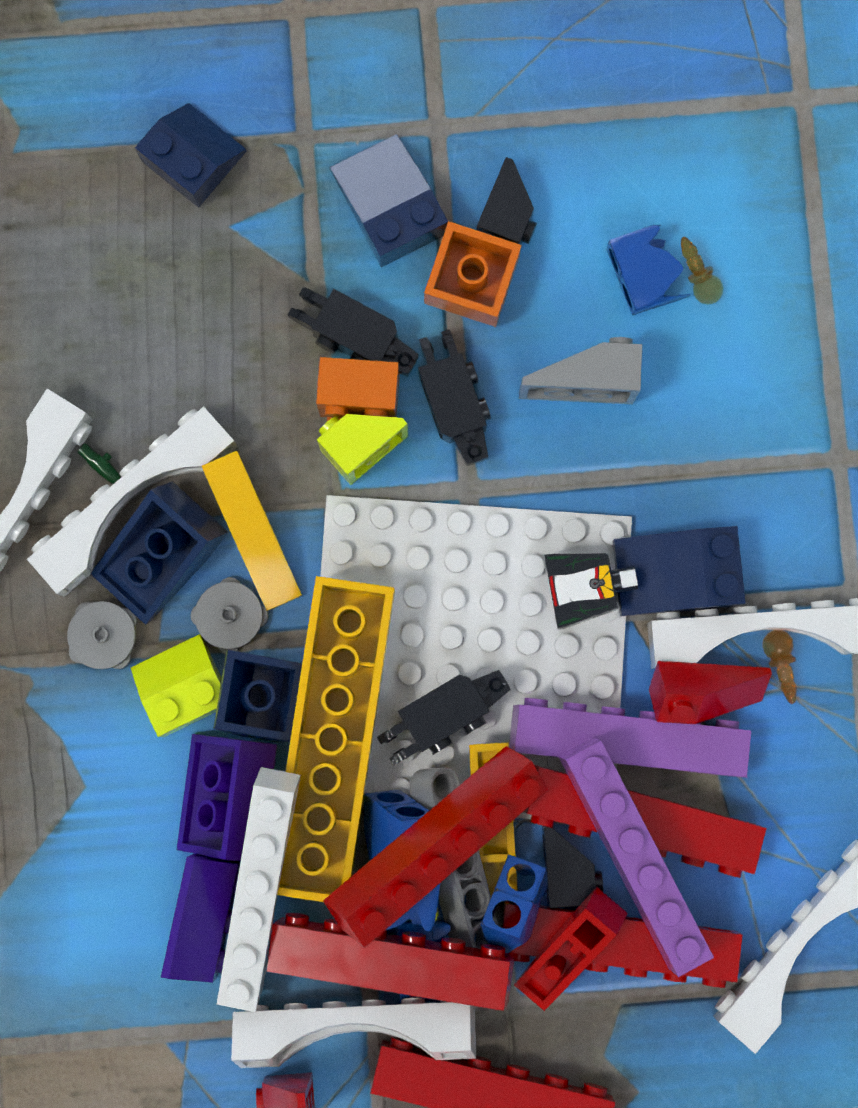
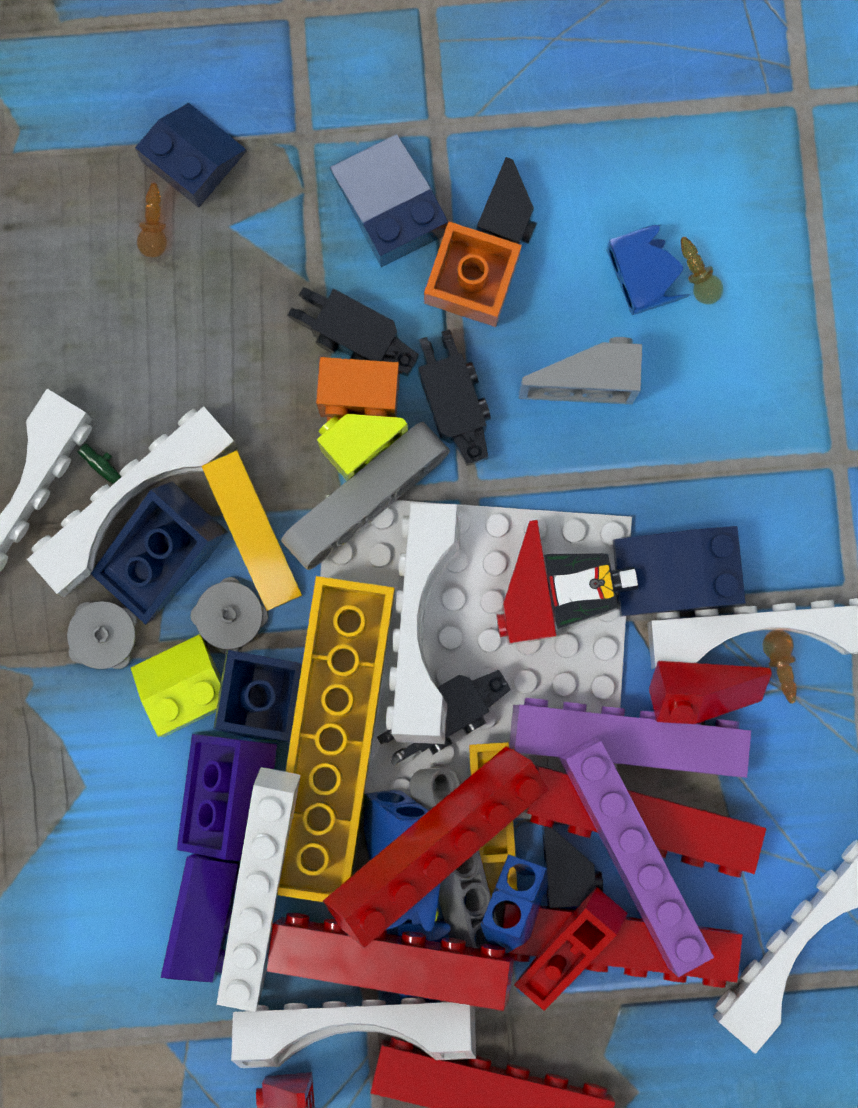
(151, 239): none -> clear orange bar
(365, 495): none -> light grey beam
(431, 545): none -> white arch
(527, 603): none -> red slope

